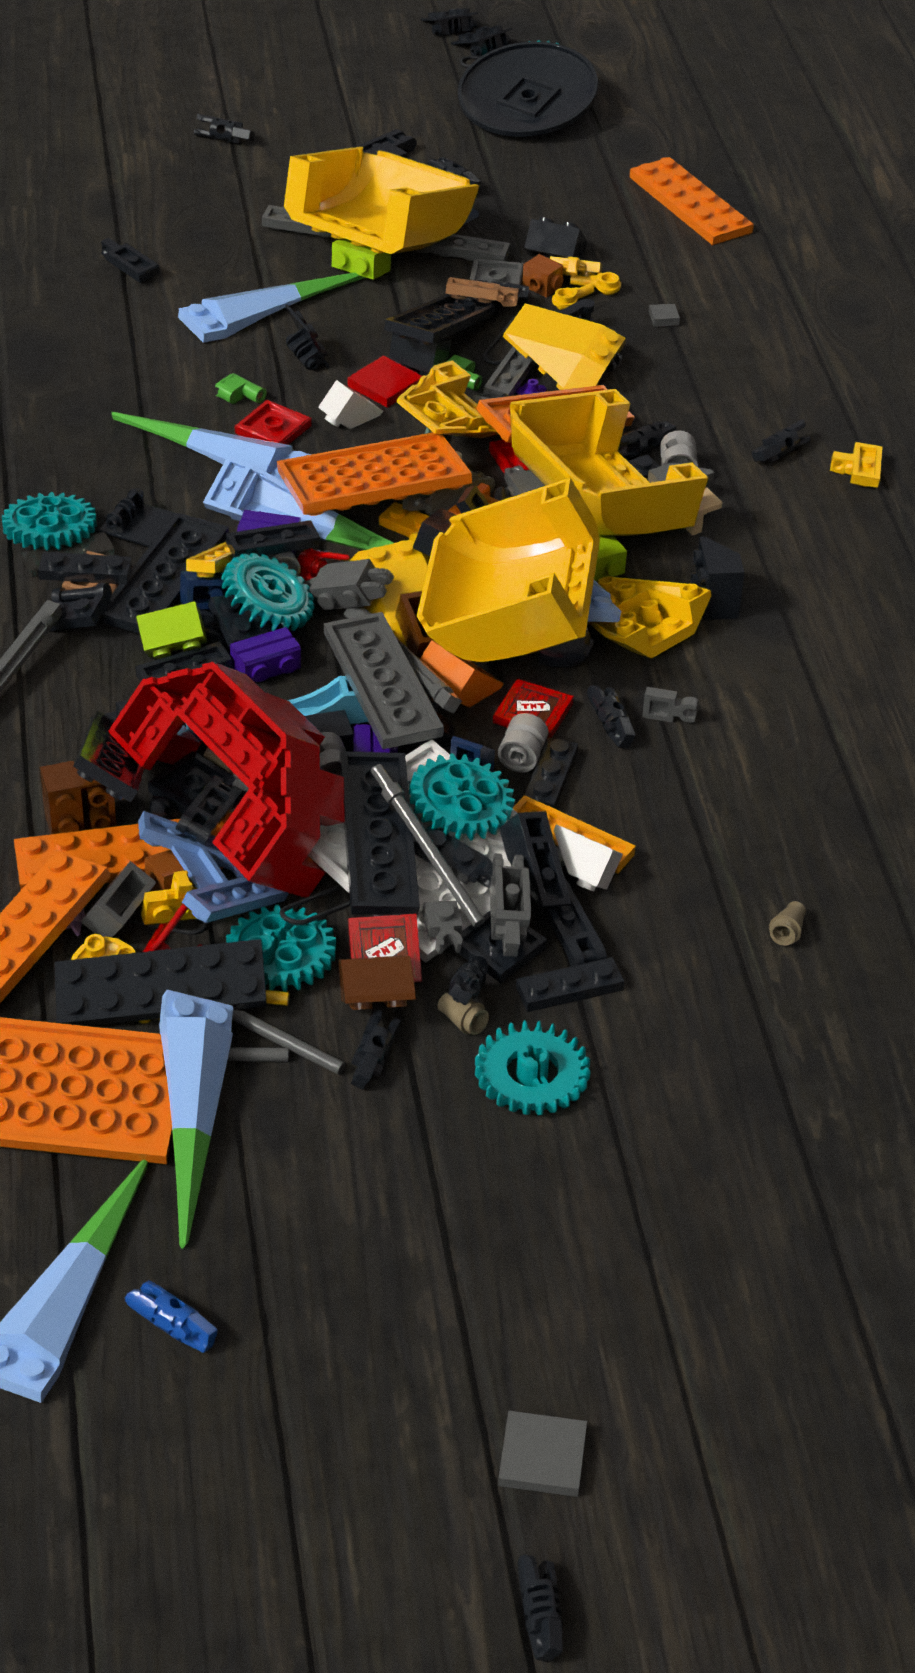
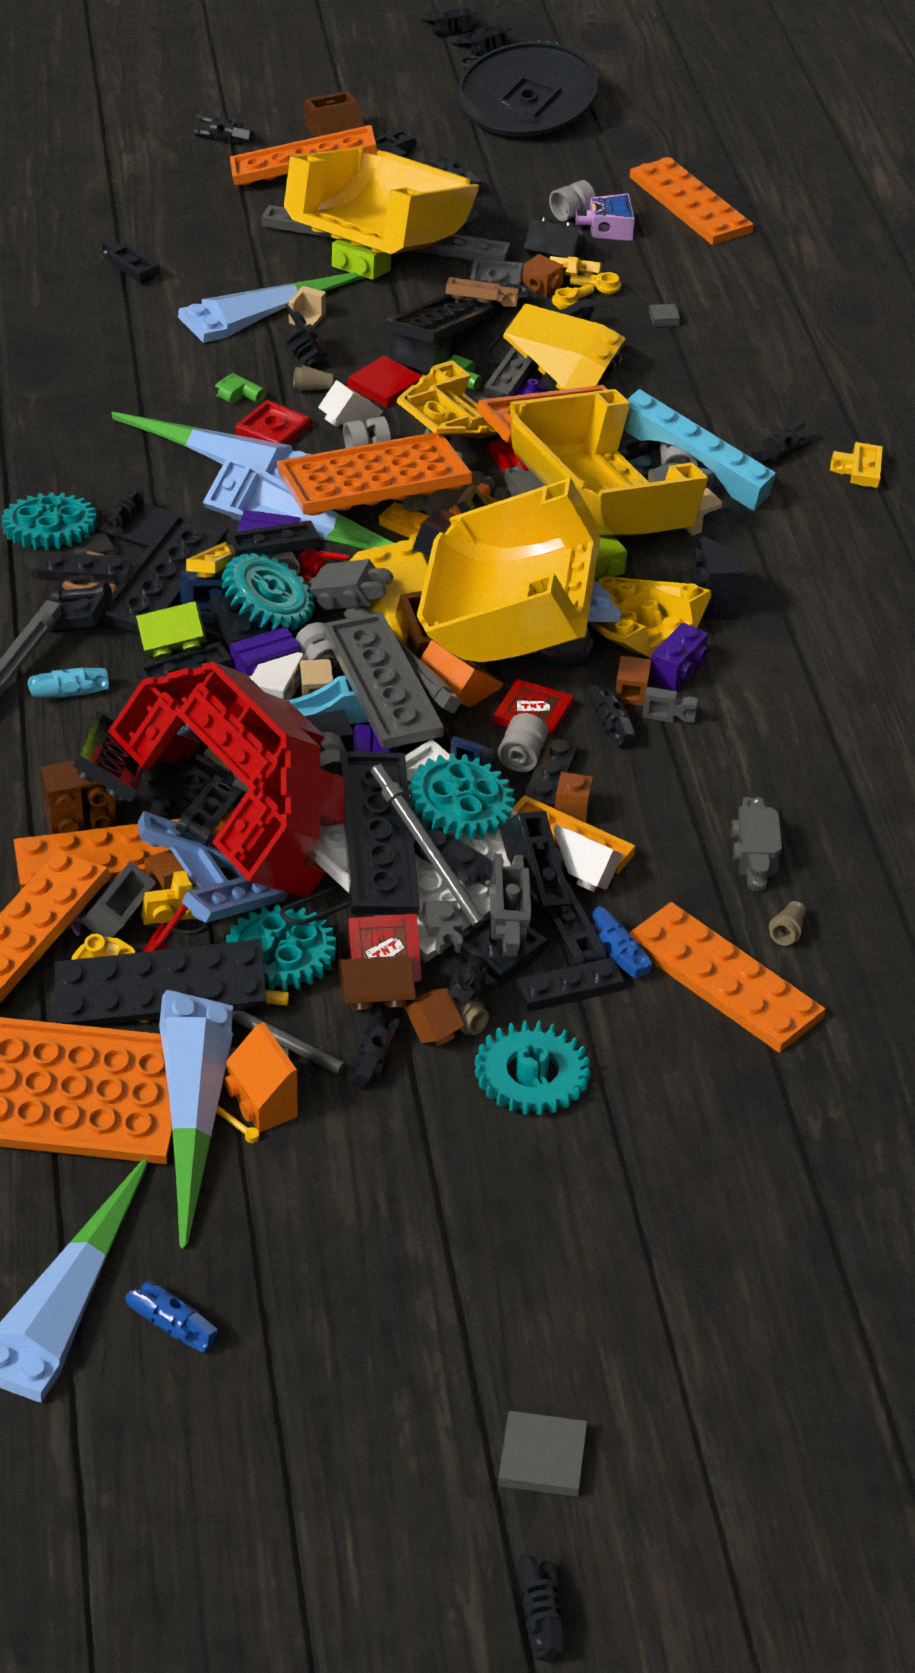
(69, 682): none -> medium azure hinge
(251, 1133): none -> yellow hinge
(262, 1080): none -> orange slope
(274, 161): none -> orange plate
(279, 676): none -> white slope
(310, 304): none -> tan panel
(311, 379): none -> dark tan cone
(314, 675): none -> tan panel
(316, 646): none -> light grey wheel
(332, 114): none -> reddish brown slope
(359, 433): none -> light grey wheel
(434, 1016): none -> dark orange brick
(571, 198): none -> light grey wheel
(574, 795): none -> dark orange brick
(608, 217): none -> lavender torso
(620, 944): none -> blue hinge
(632, 679): none -> dark orange brick
(678, 657): none -> dark purple brick
(727, 977): none -> orange plate
(740, 474): none -> medium azure arch
(757, 842): none -> dark grey hinge

